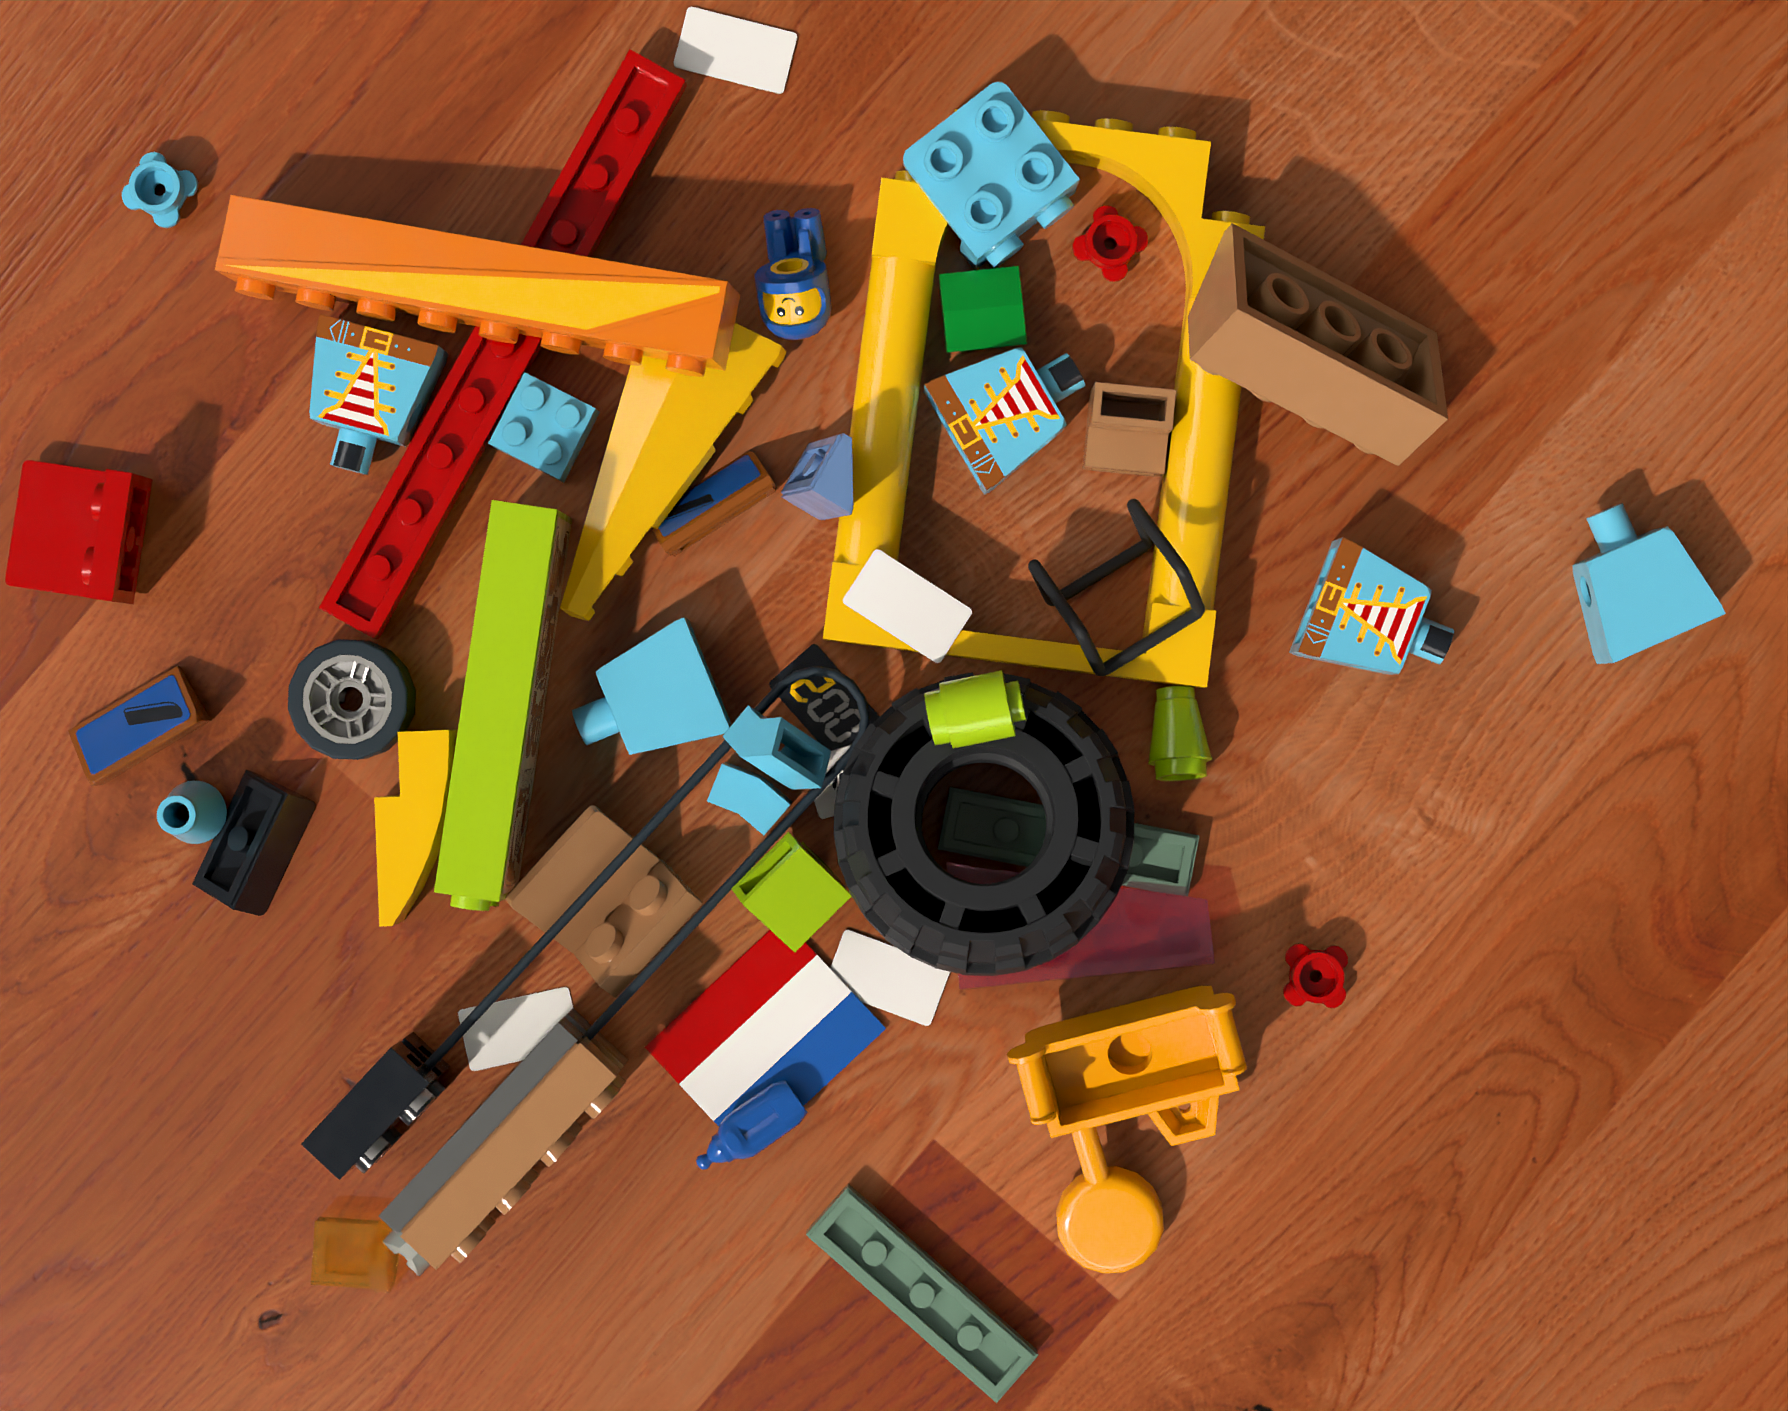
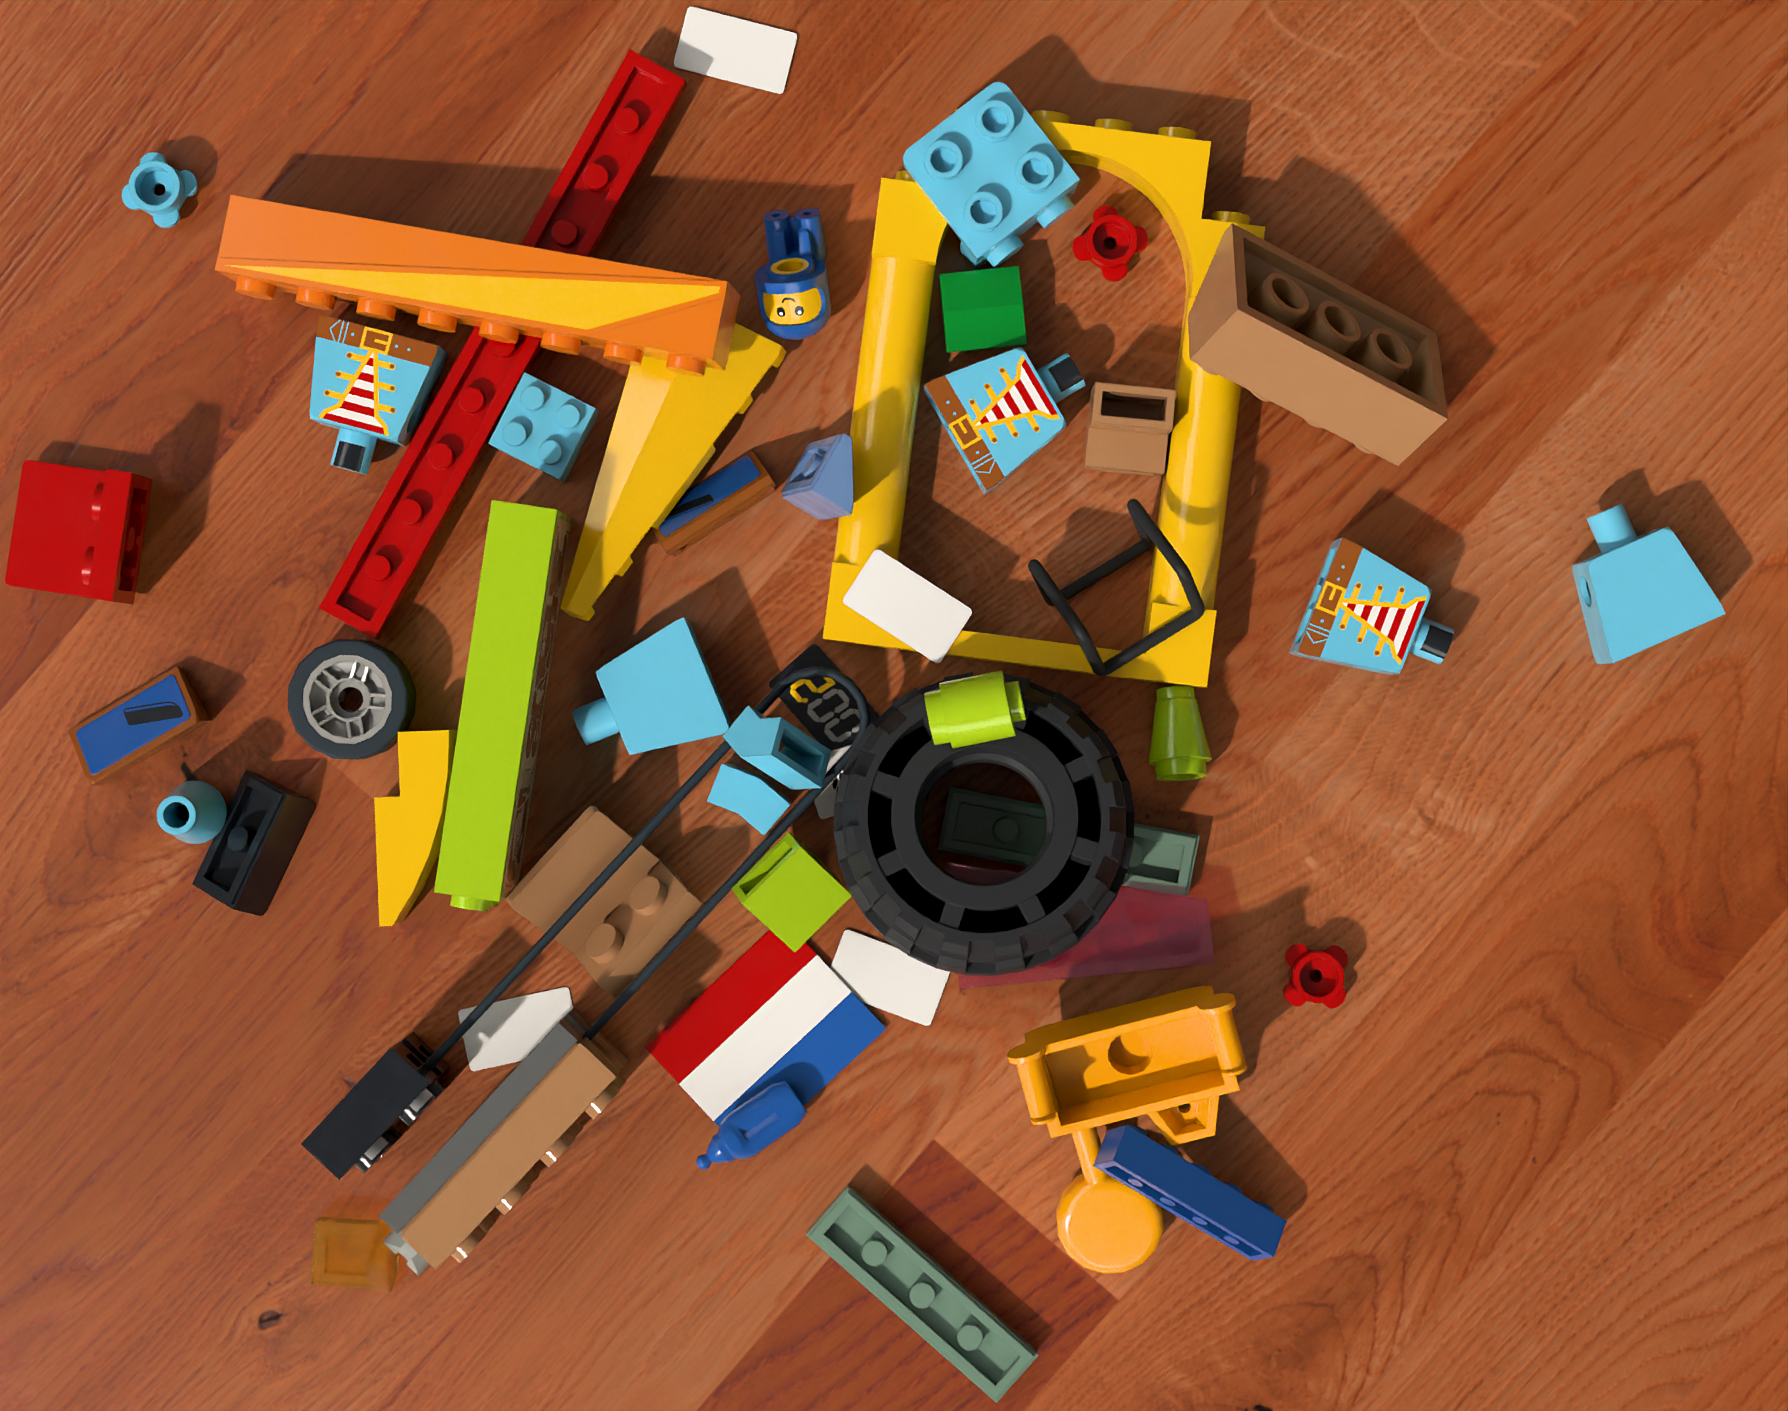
(1190, 1192): none -> blue piece

